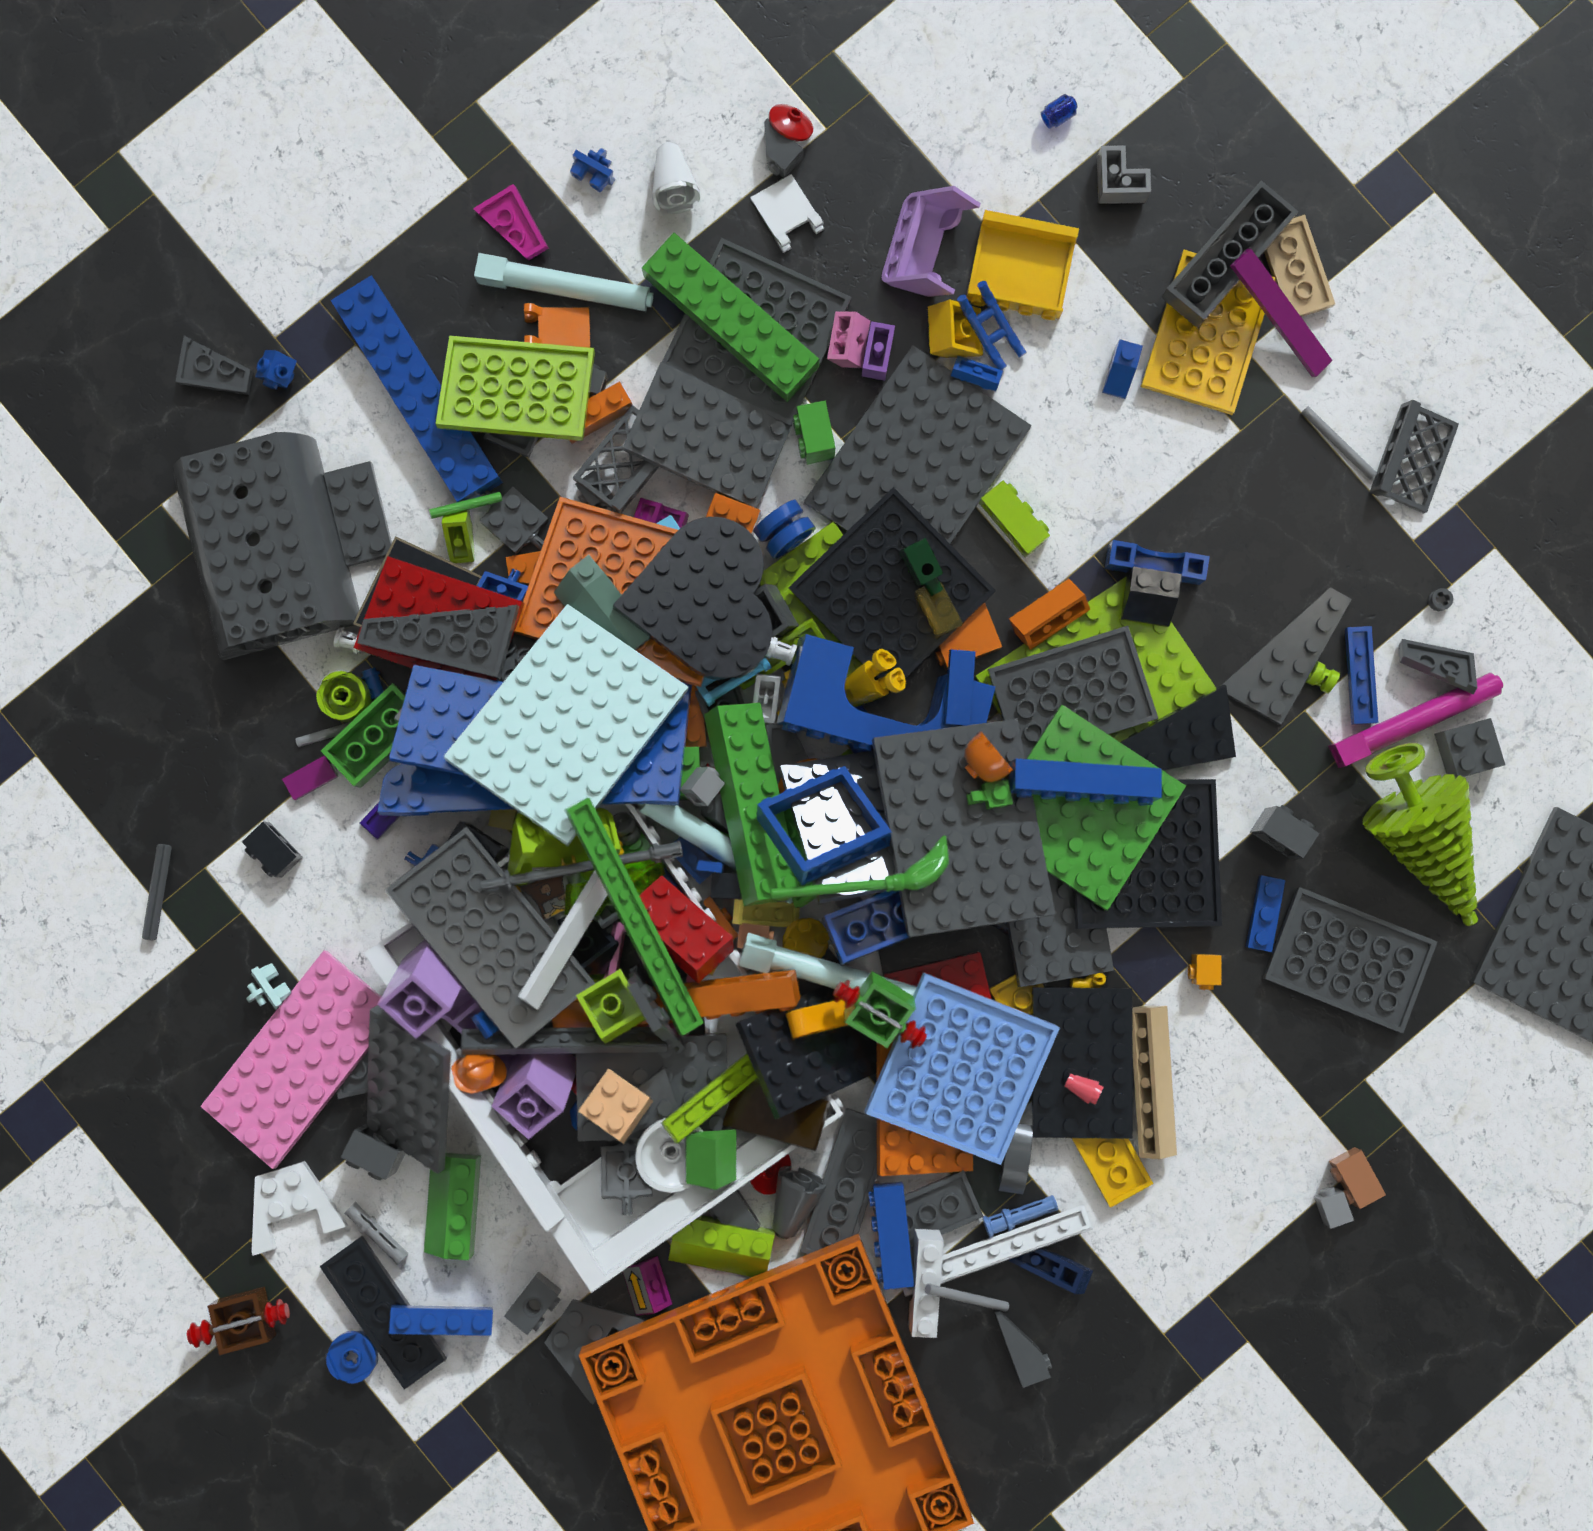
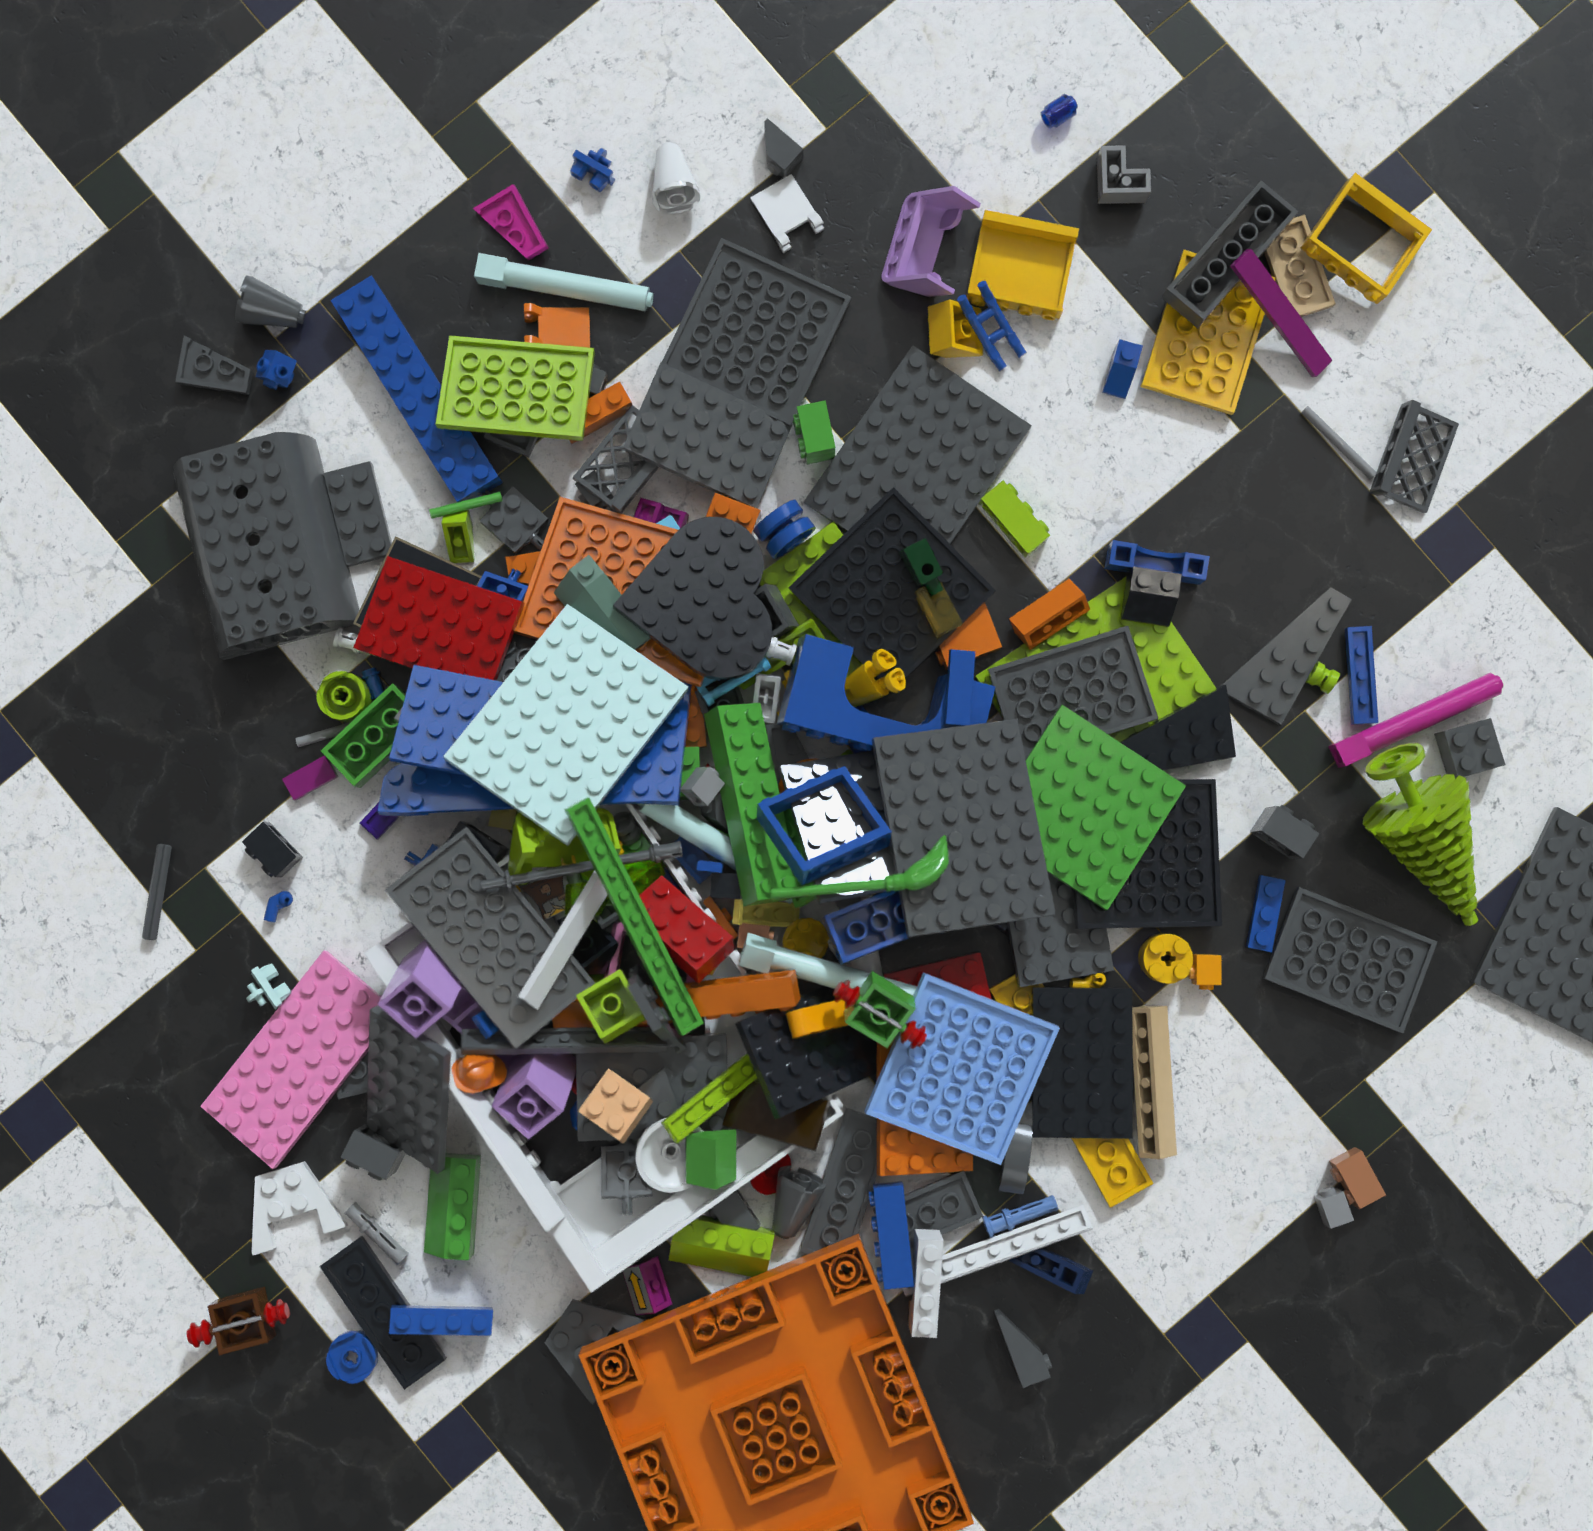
(267, 306): none -> dark grey cone
(276, 903): none -> blue arm
(456, 638): dark grey wing -> none
(523, 1315): dark grey brick -> none
(730, 317): bright green brick -> none
(790, 122): red dish -> none
(848, 339): bright pink brick -> none
(878, 350): medium lavender brick -> none
(966, 1297): light grey bar -> none
(977, 373): blue plate -> none
(985, 760): orange cylinder -> none
(994, 795): bright green plate -> none
(1084, 1088): coral cone -> none
(1085, 781): blue brick -> none
(1165, 944): none -> yellow brick
(1388, 212): none -> yellow window
(1439, 606): dark grey bush -> none
(1440, 662): dark grey wing -> none

